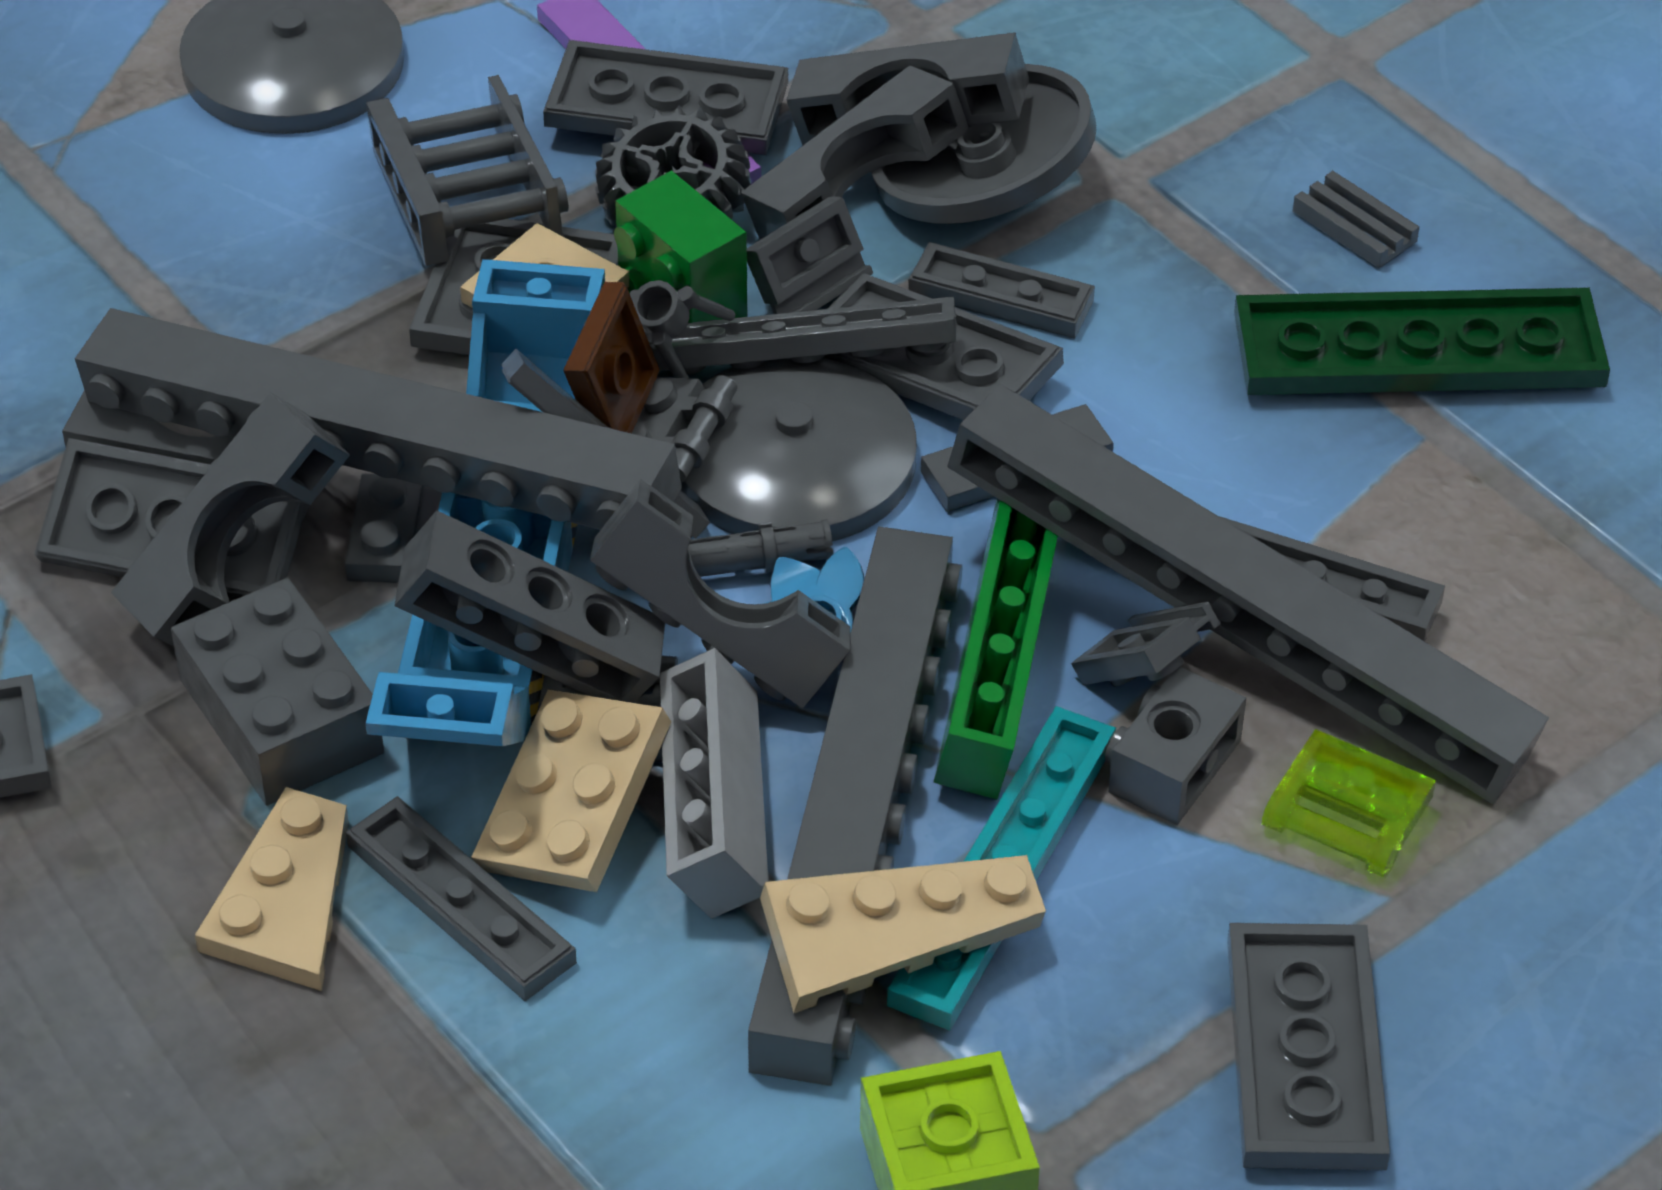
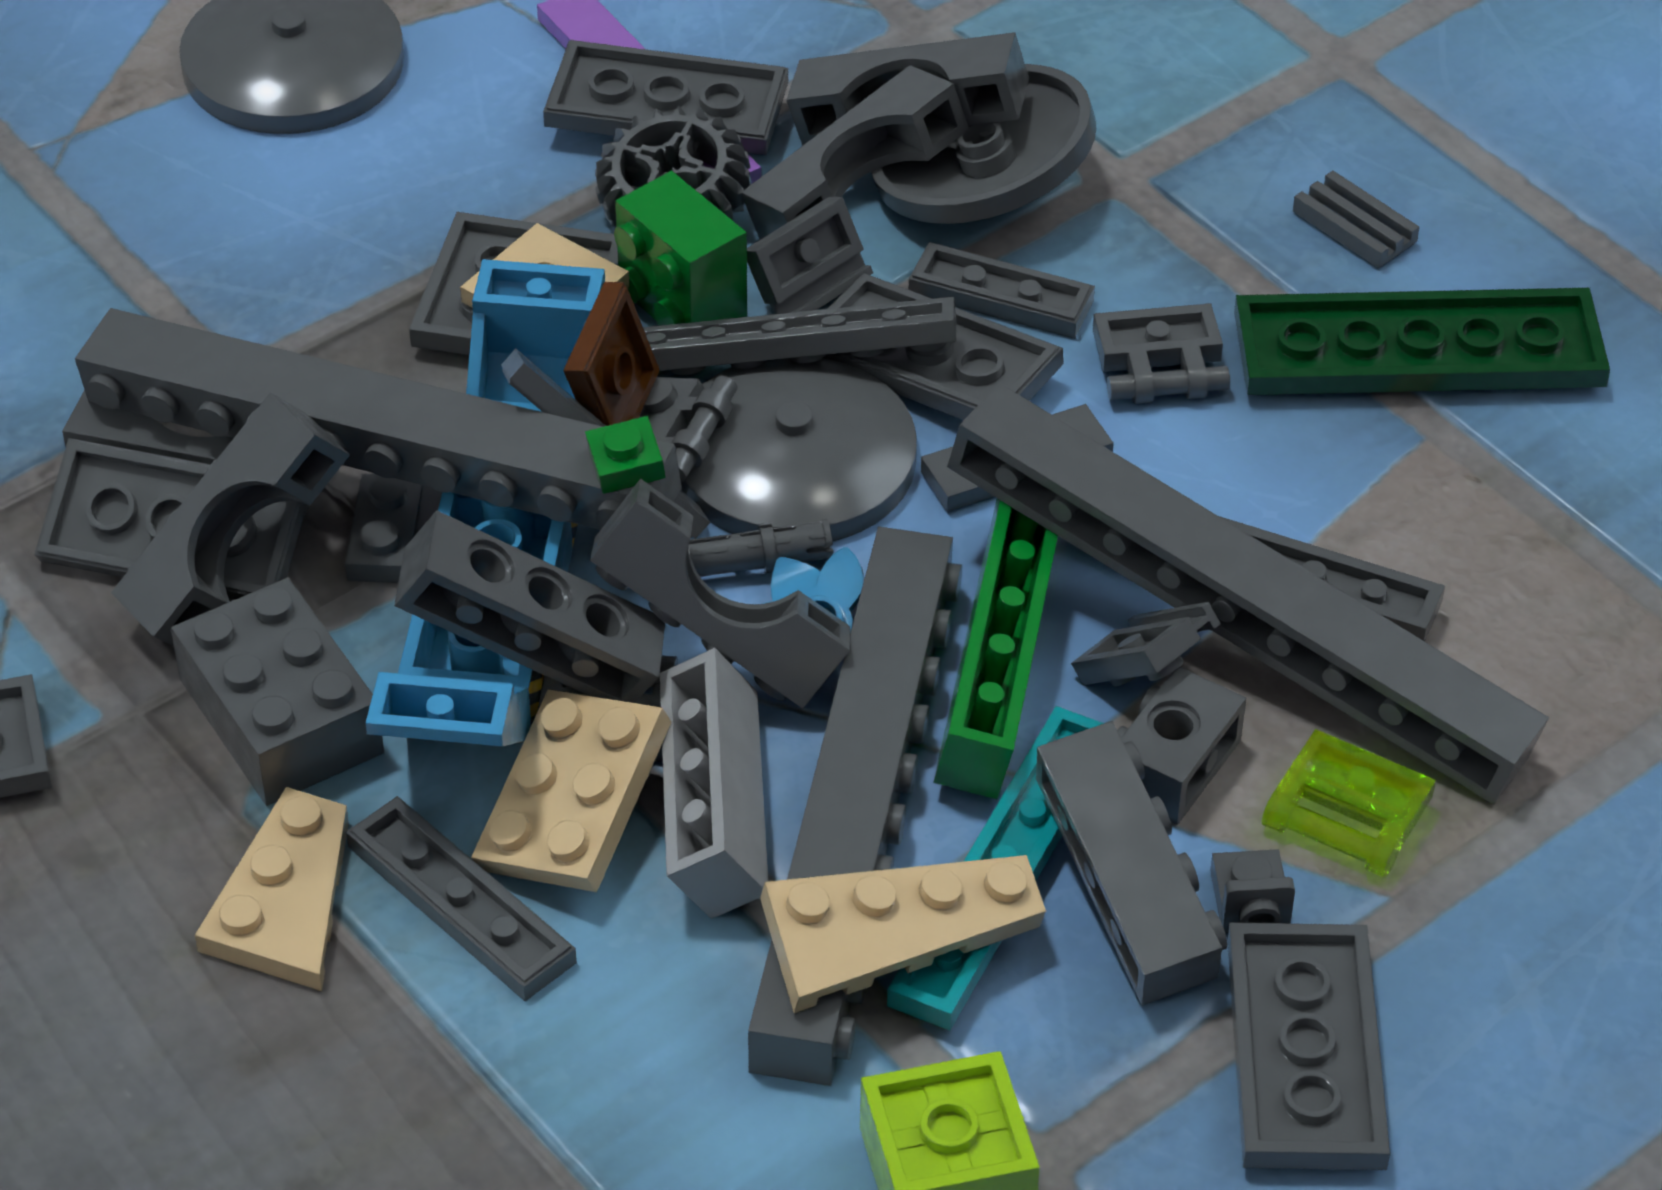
(421, 193): dark grey fence -> none
(625, 454): none -> green plate
(667, 313): dark grey plant -> none
(1130, 862): none -> dark grey brick
(1158, 339): none -> dark grey plate
(1251, 887): none -> dark grey bracket

